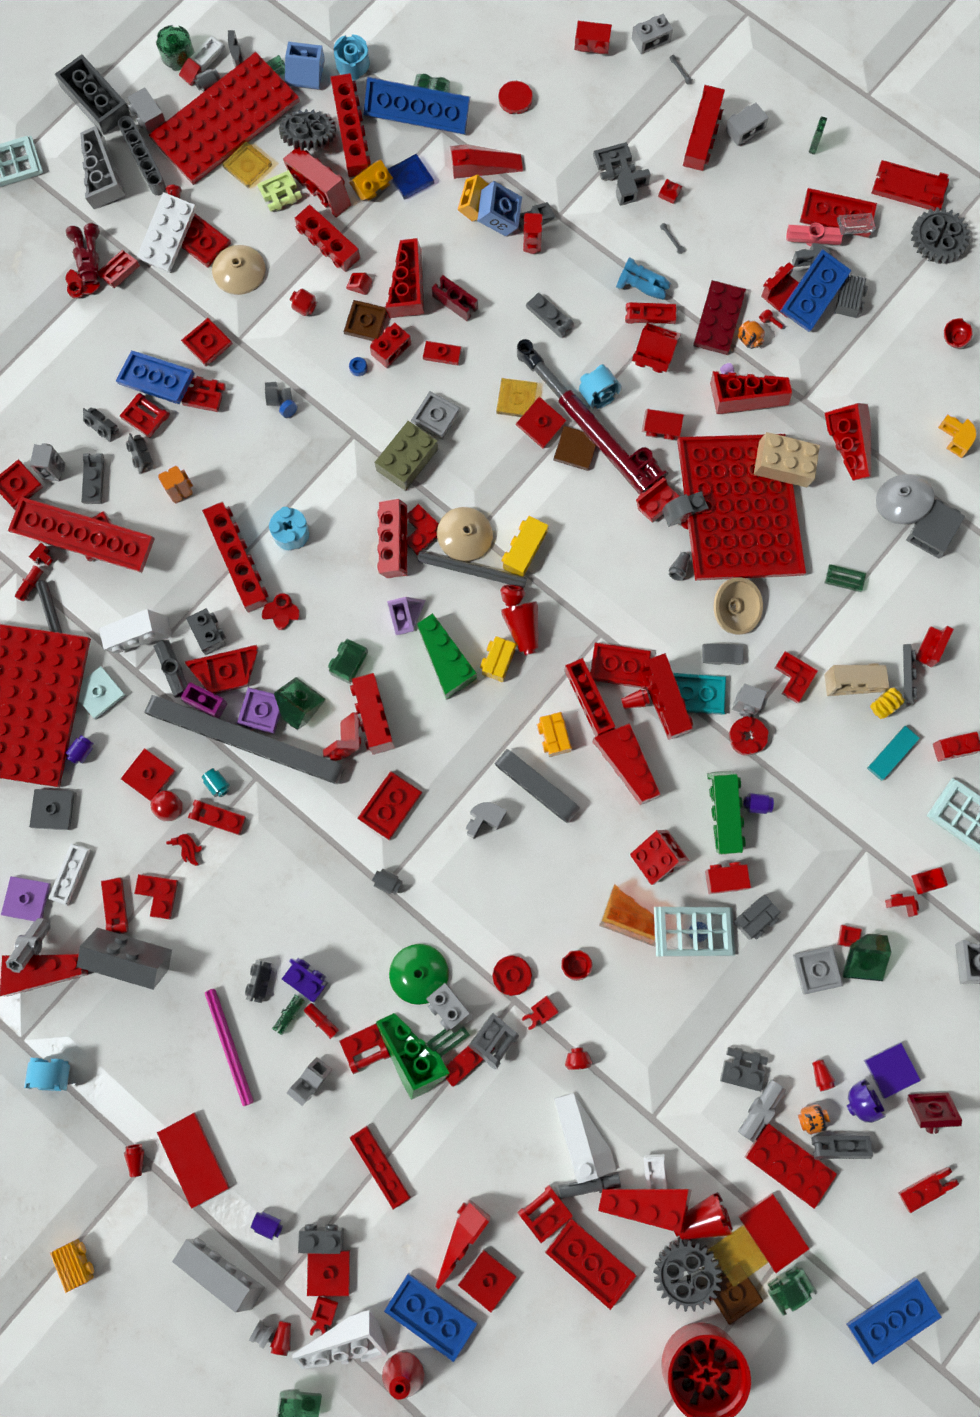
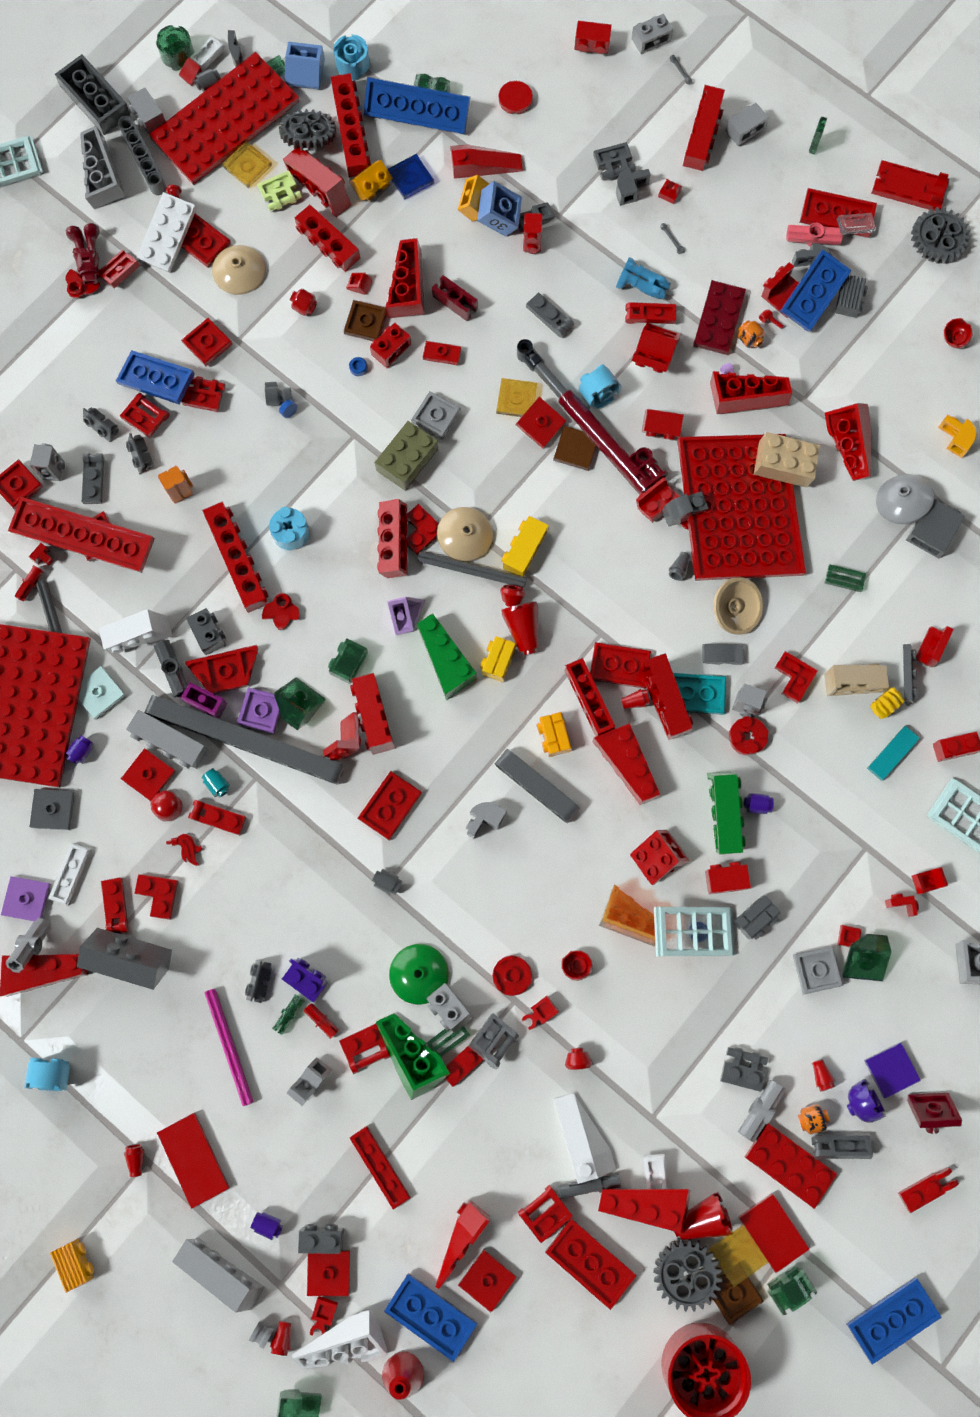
(167, 739): none -> light grey brick

